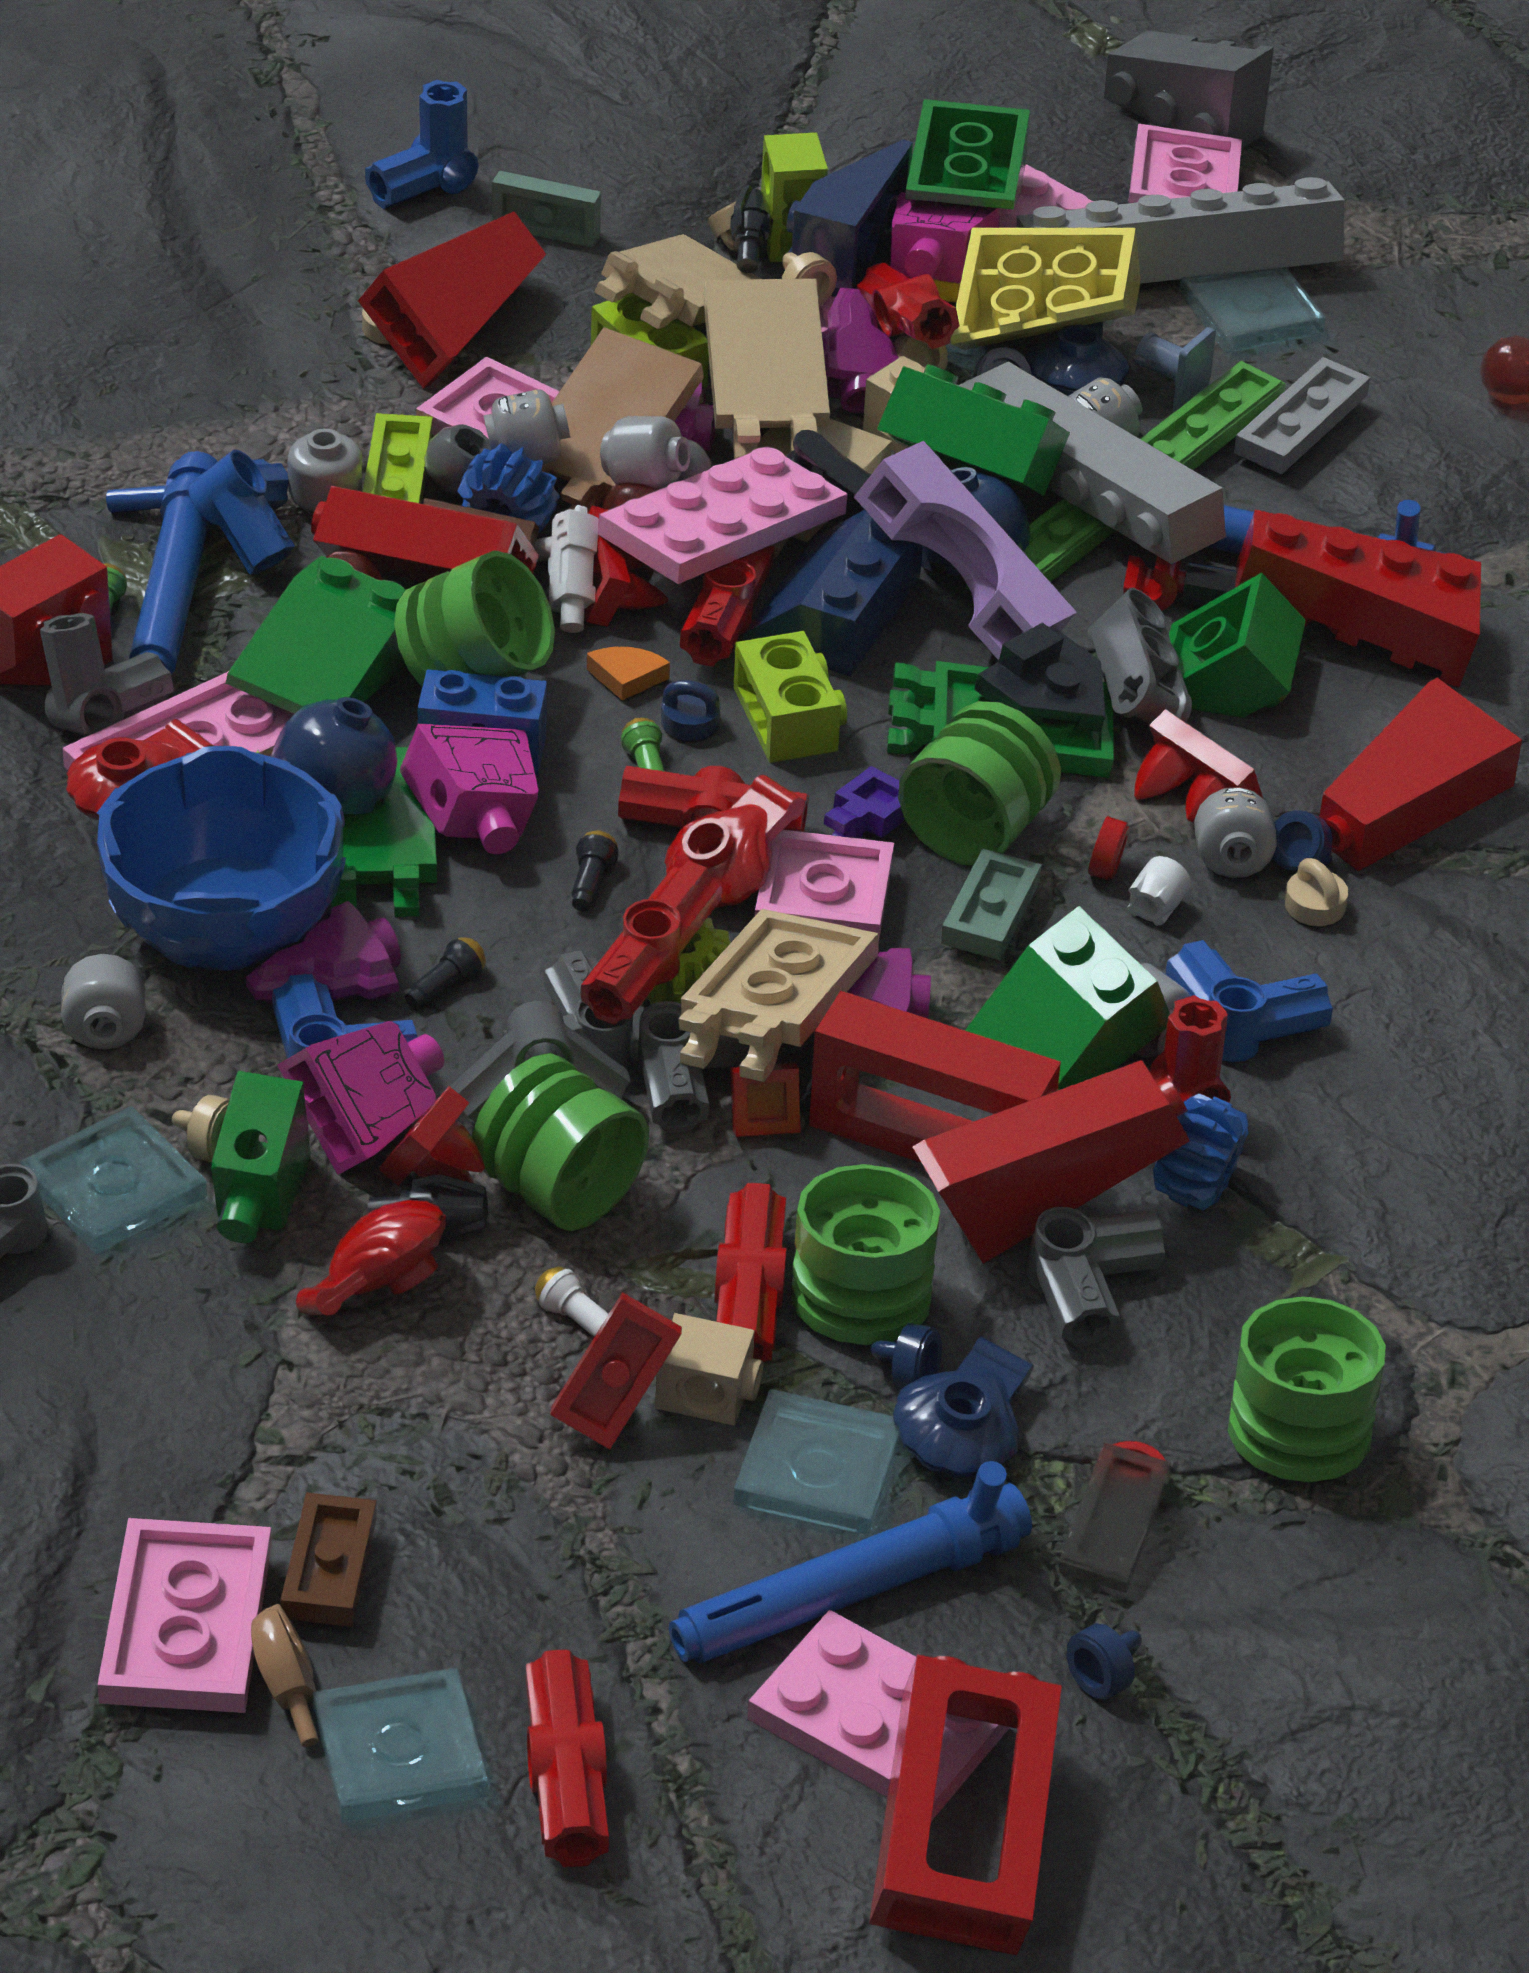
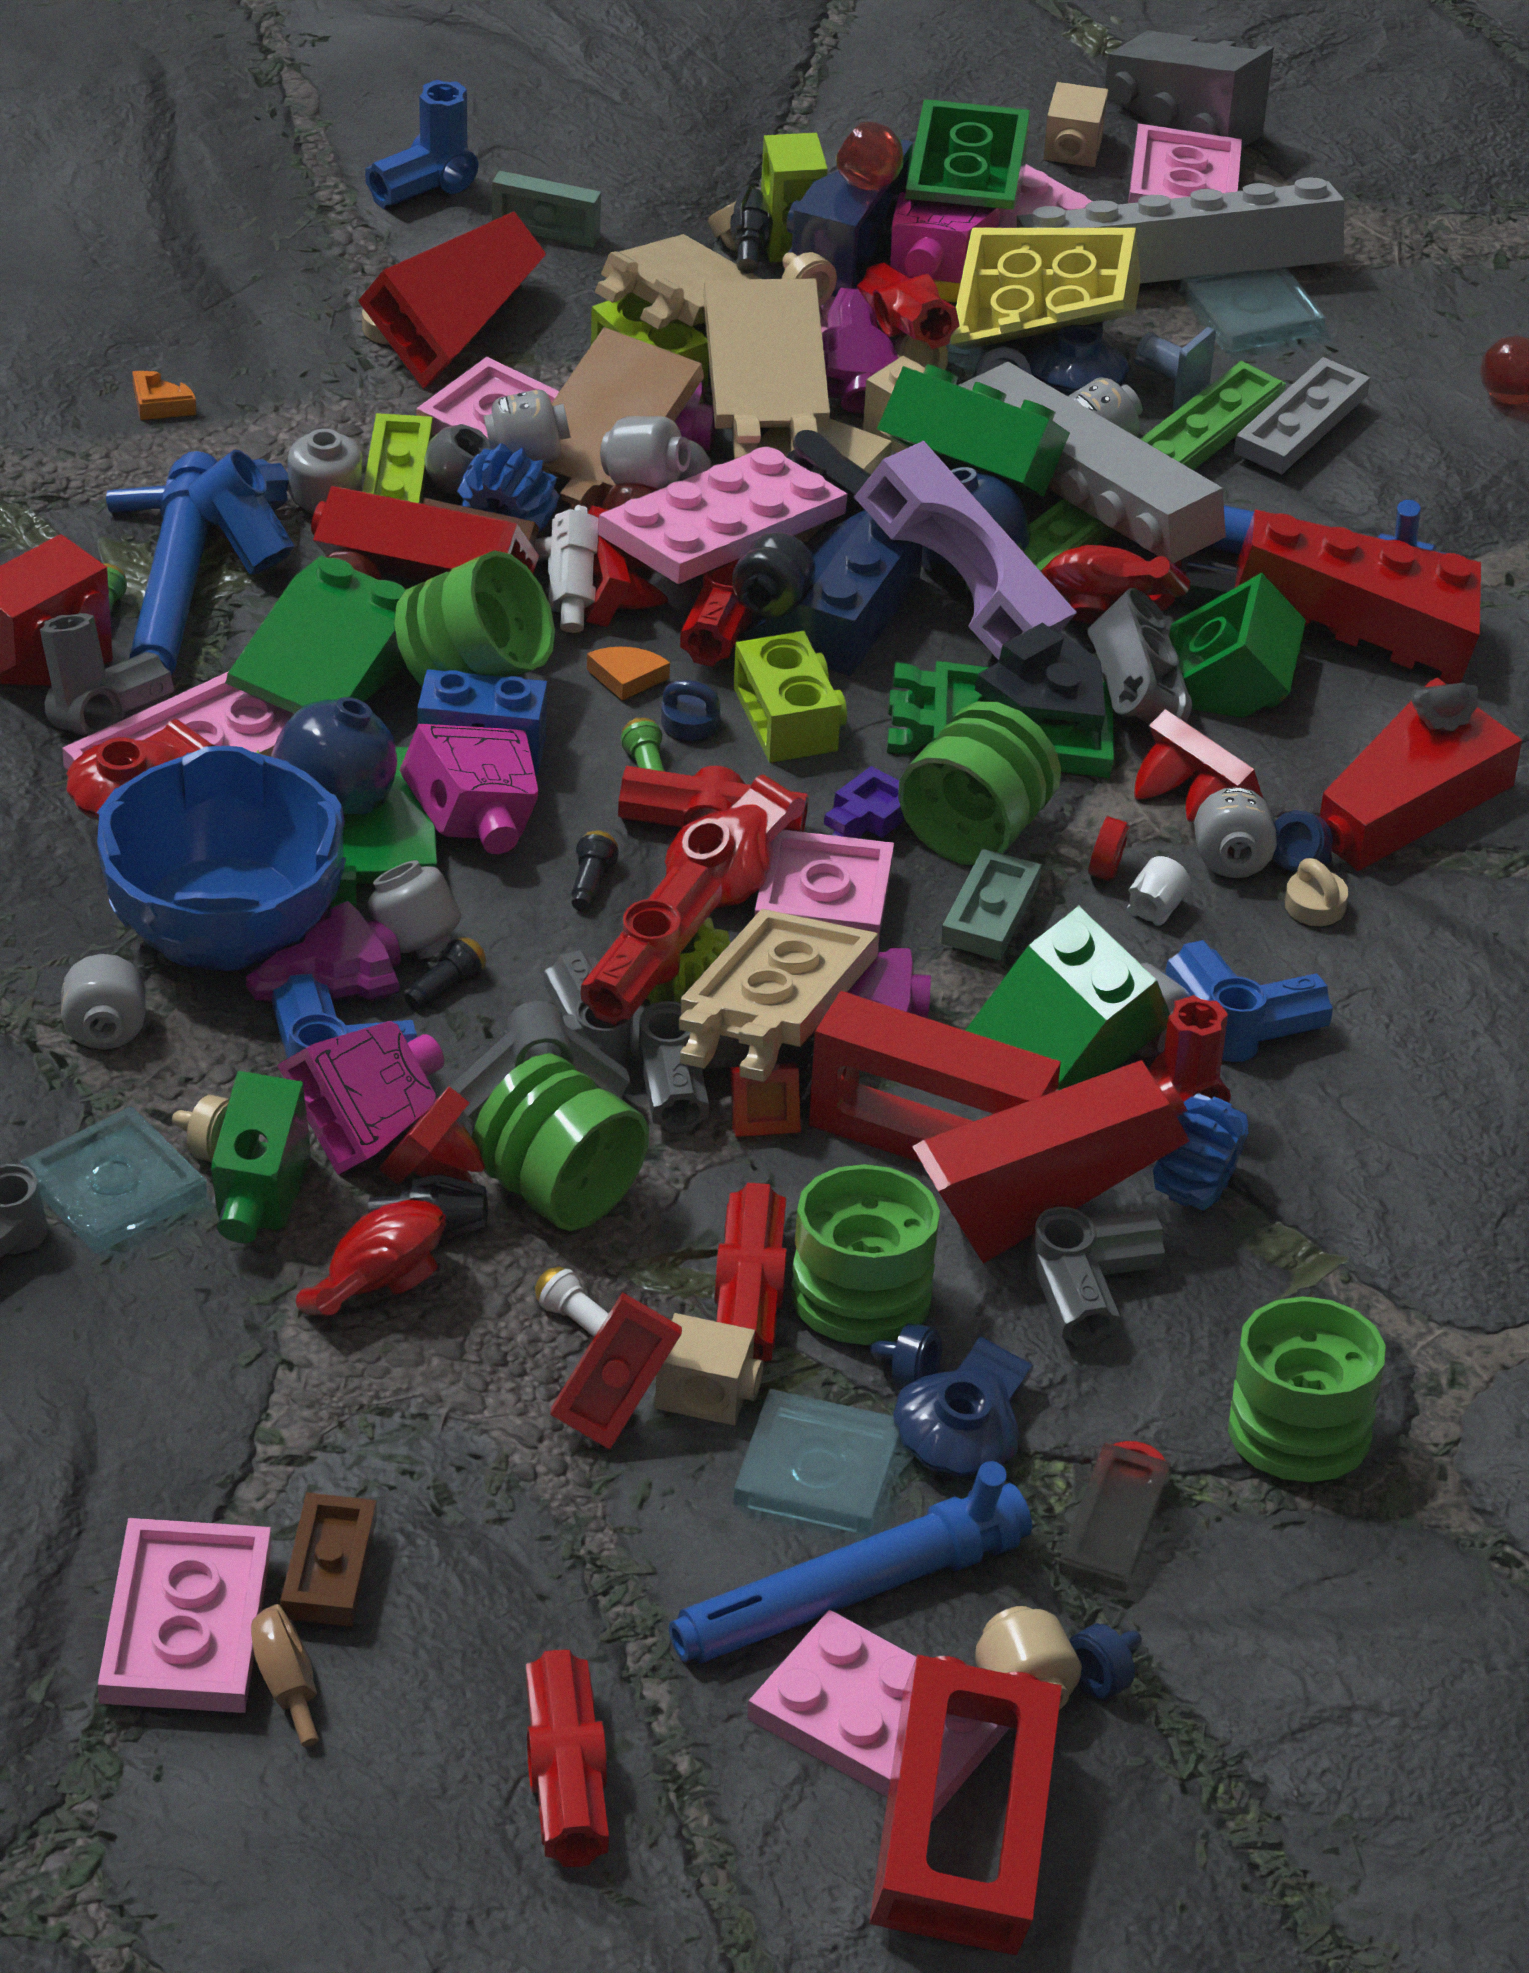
(161, 398): none -> orange tile
(399, 1744): clear light blue tile -> none
(416, 908): none -> light grey head
(773, 575): none -> black piece
(870, 156): none -> clear red piece
(1032, 1644): none -> tan head
(1075, 124): none -> tan brick
(1098, 575): none -> red animal
(1445, 705): none -> dark grey piece

